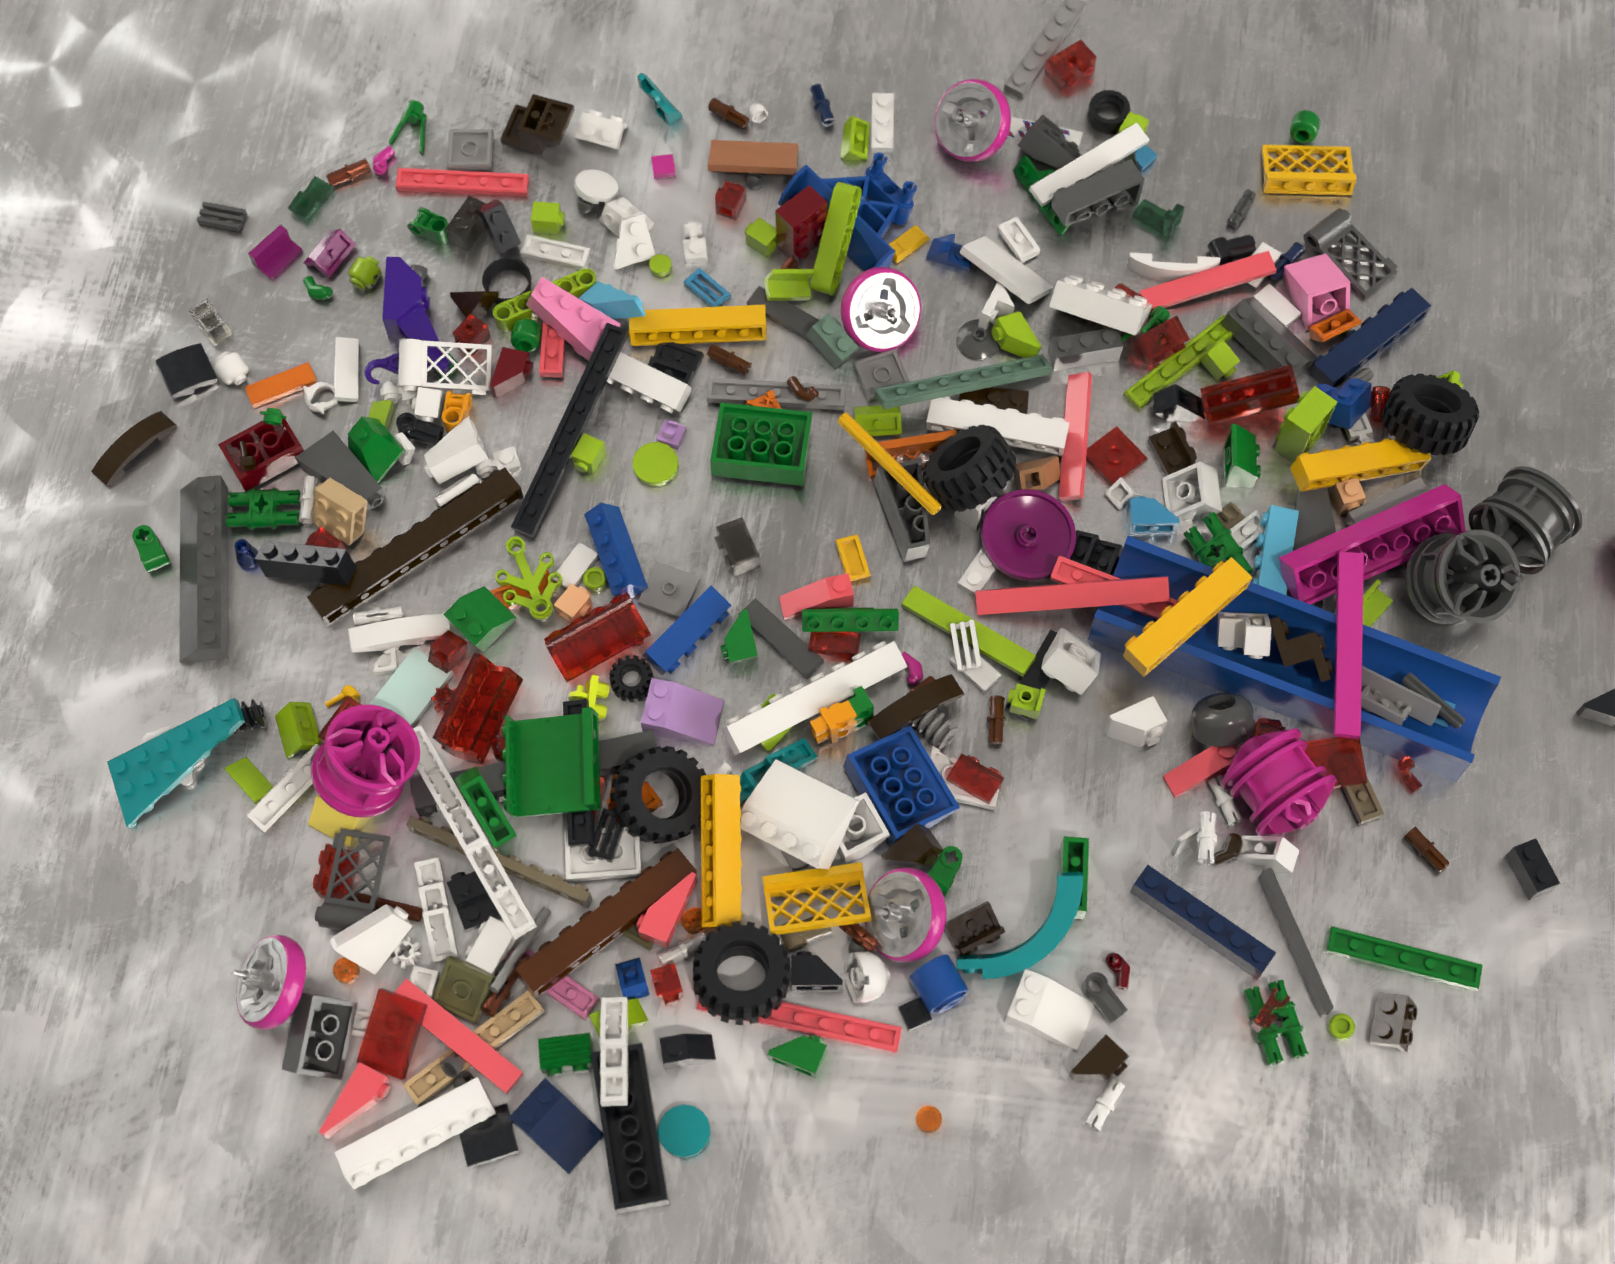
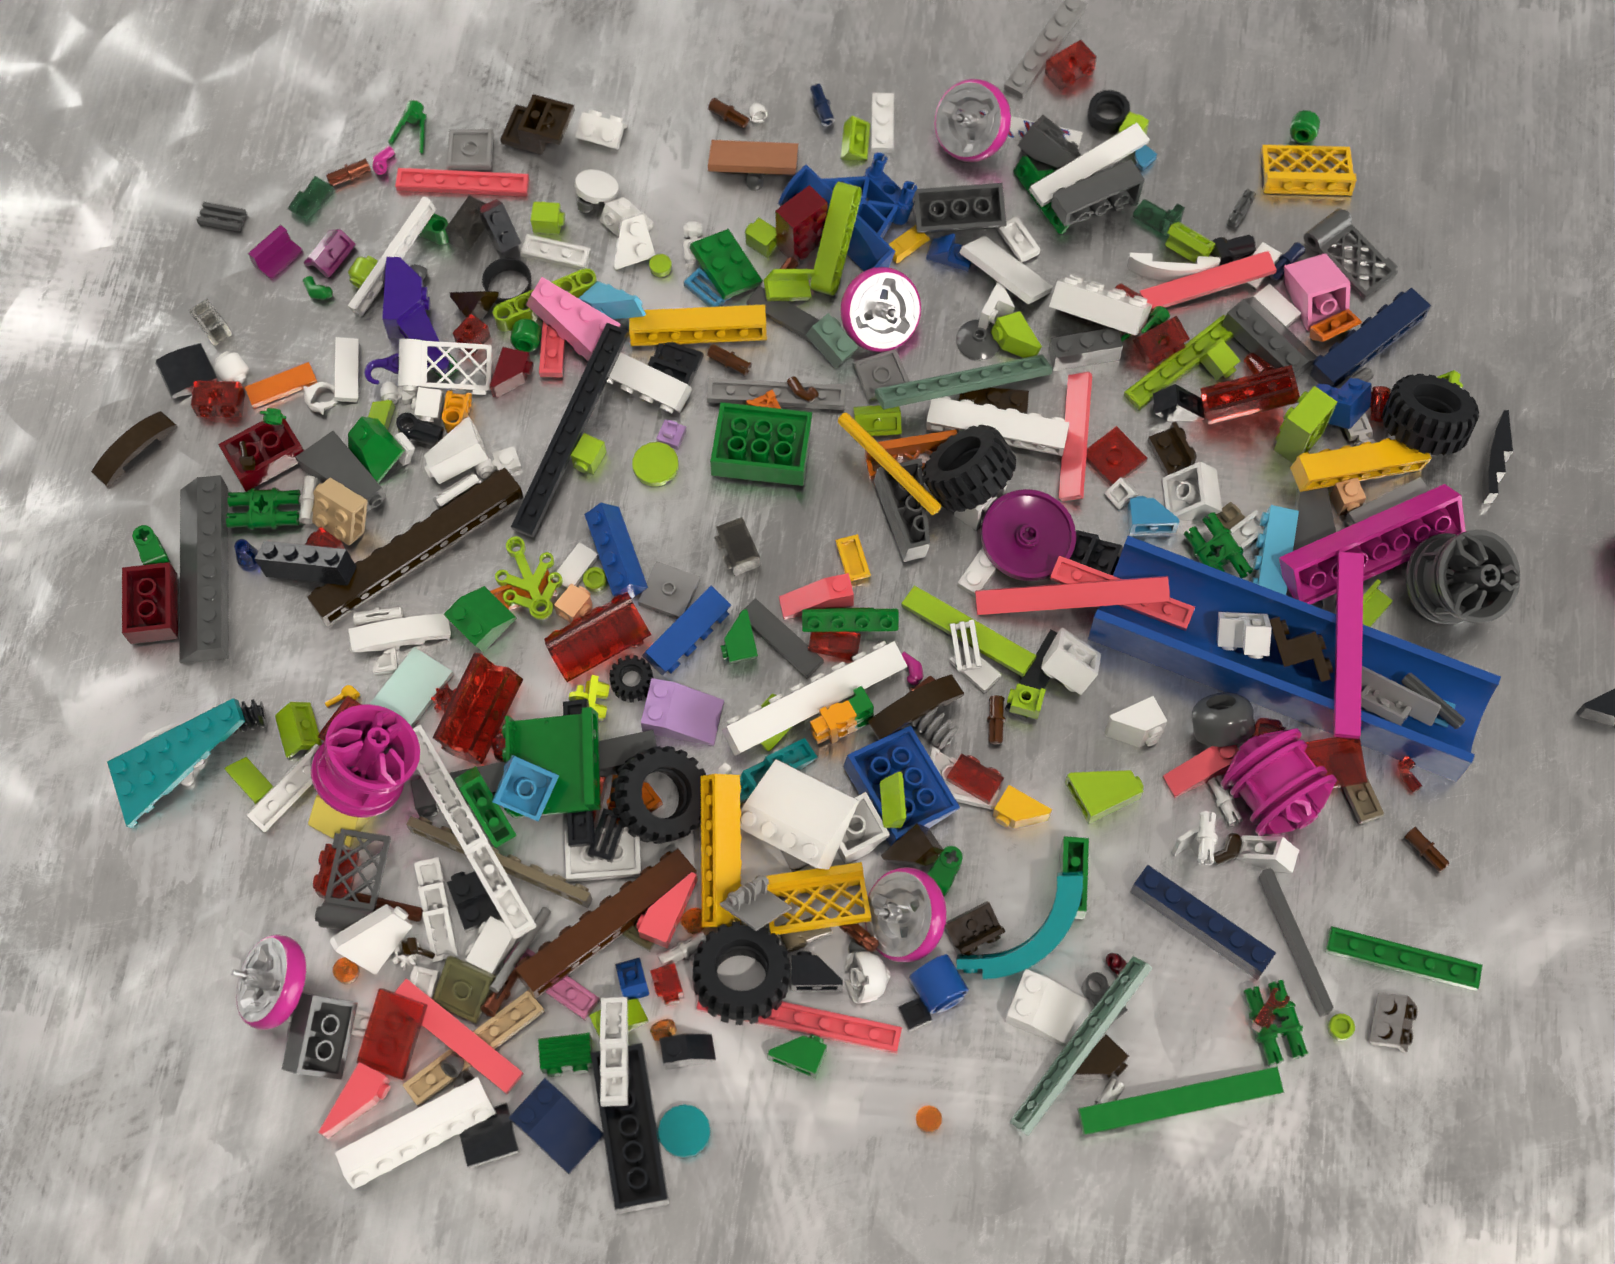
(149, 603): none -> dark red brick
(218, 399): none -> clear red brick
(397, 248): none -> white tile
(410, 948): none -> dark brown hand
(447, 651): clear red brick -> none
(525, 788): none -> dark azure slope
(662, 105): teal slope -> none
(663, 166): dark pink tile -> none
(663, 1029): none -> clear orange tile
(726, 264): none -> green plate
(730, 200): clear red brick -> none
(755, 904): none -> light grey hinge
(893, 801): none -> lime slope
(959, 207): none -> dark grey slope
(1019, 809): none -> yellow slope
(1037, 473): medium nougat slope -> none
(1080, 1045): none -> sand green tile
(1103, 791): none -> lime slope
(1180, 1100): none -> green tile
(1187, 616): yellow brick -> none
(1188, 242): none -> lime panel
(1241, 458): green slope -> none
(1257, 364): none -> clear red cone
(1497, 453): none -> black slope
(1530, 515): dark grey wheel -> none
(1532, 869): black brick -> none

